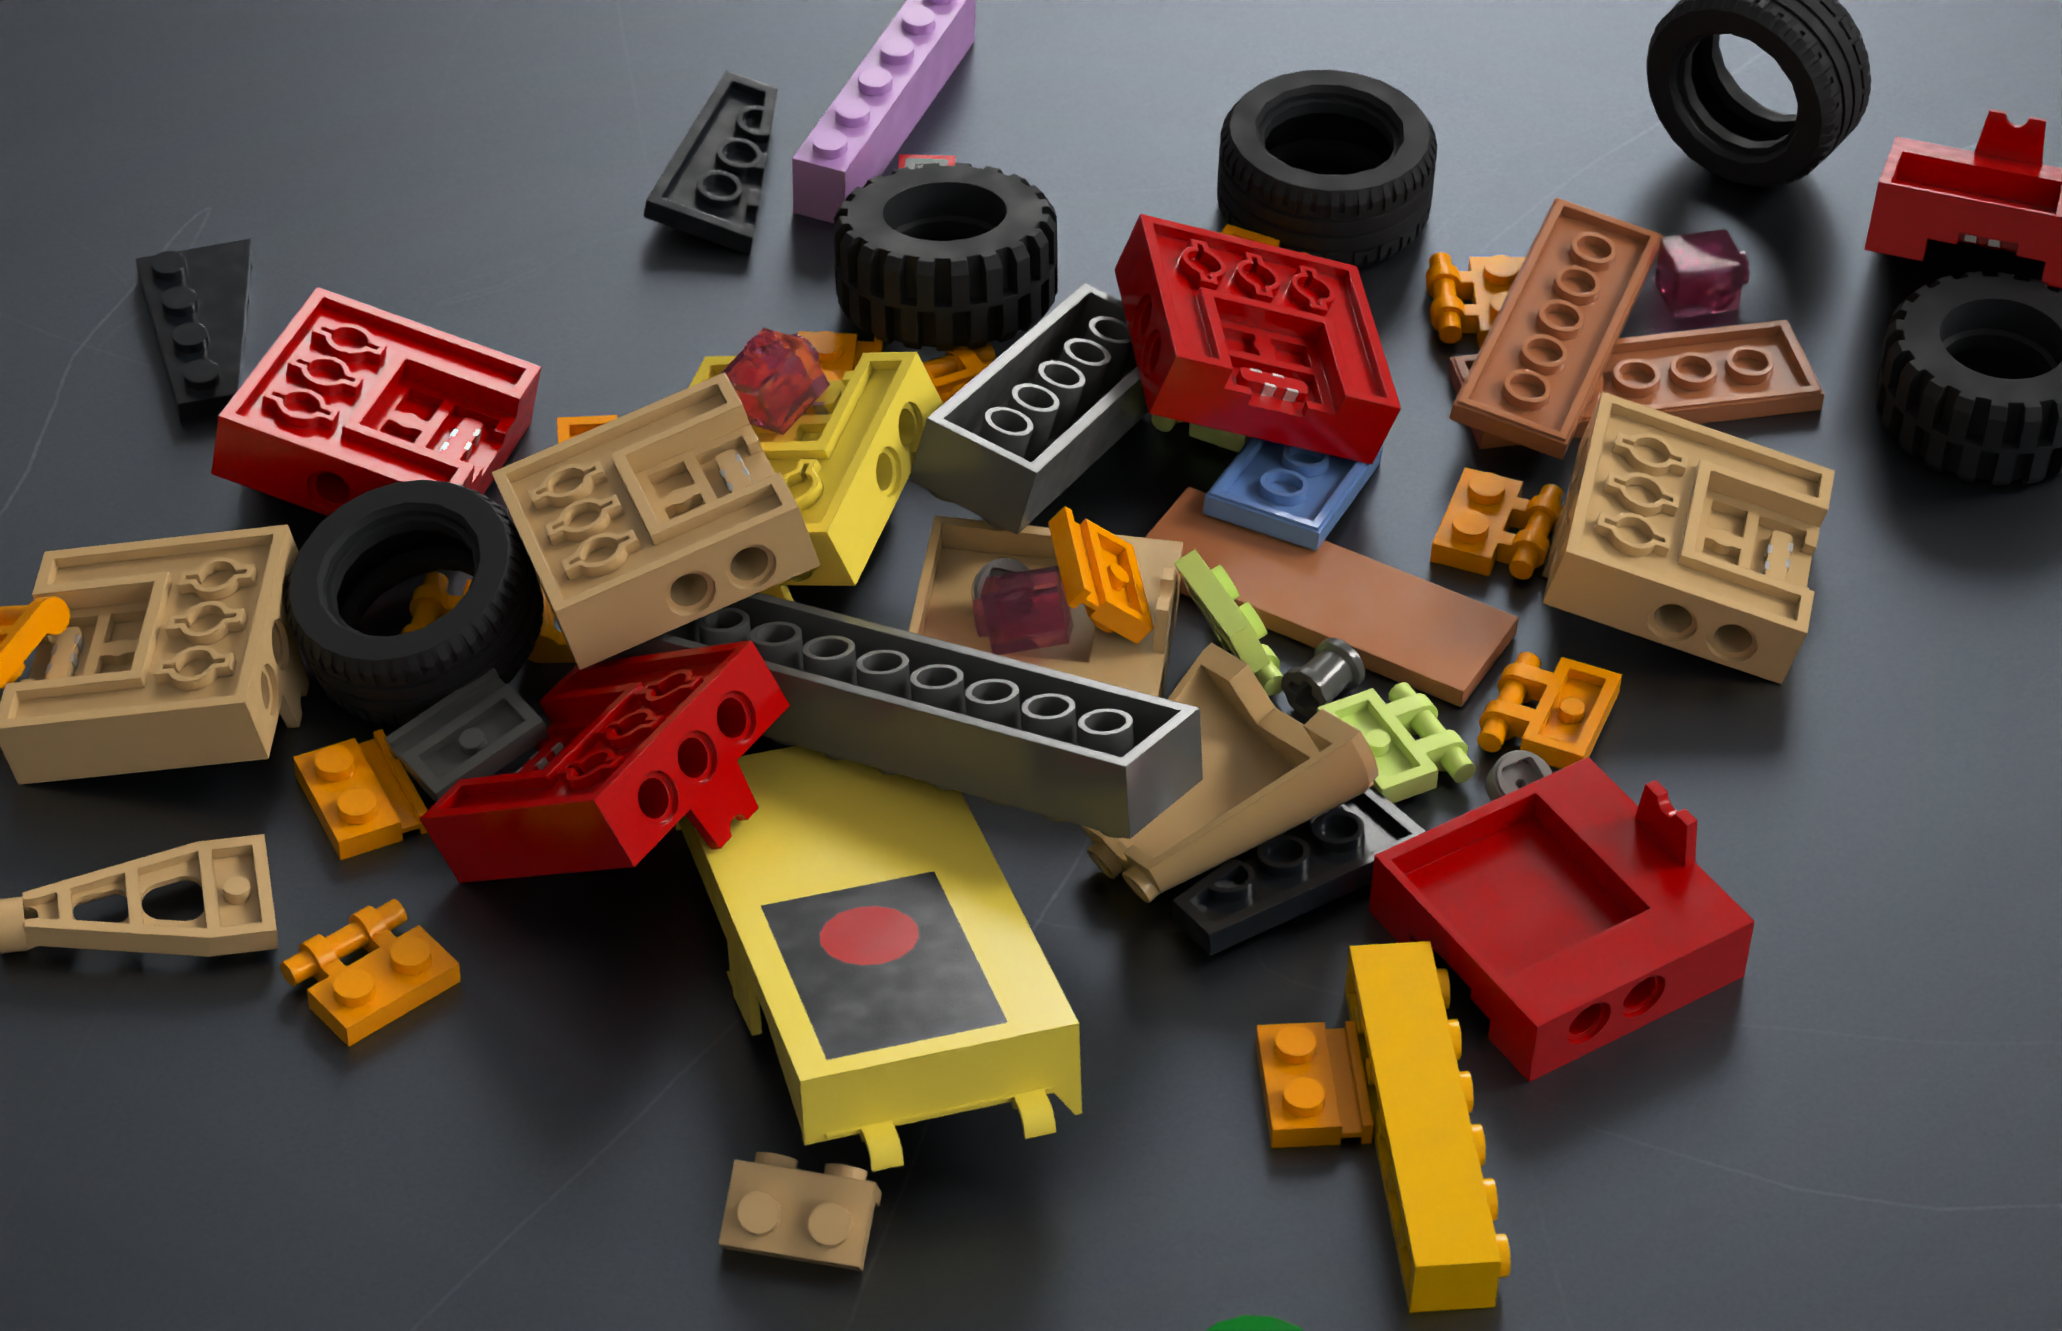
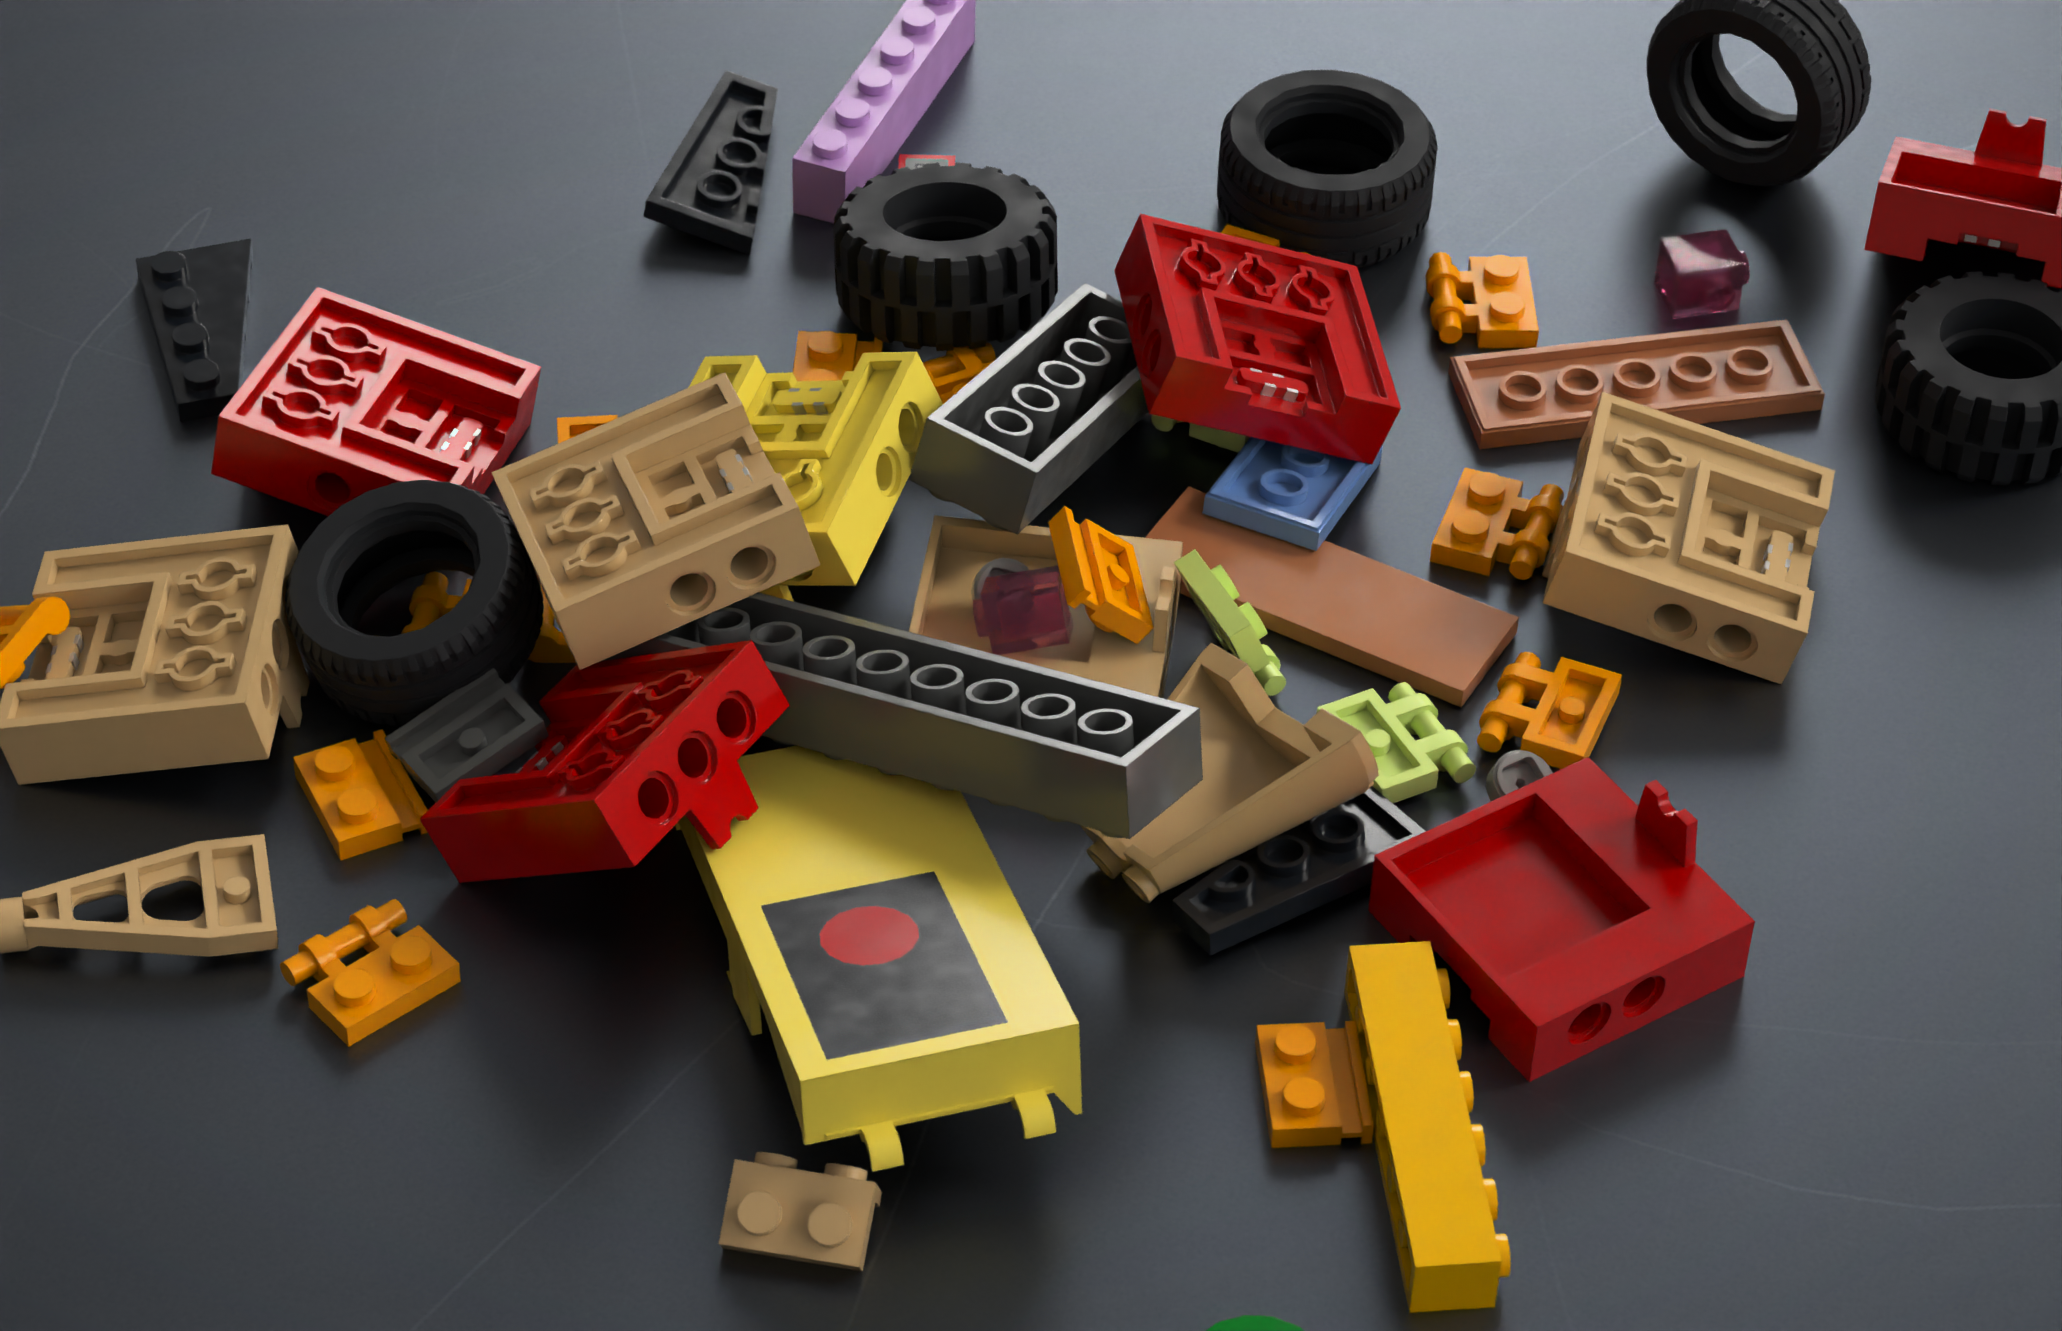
(776, 379): clear pink brick -> none
(1324, 677): dark grey bush -> none
(1557, 328): nougat tile -> none

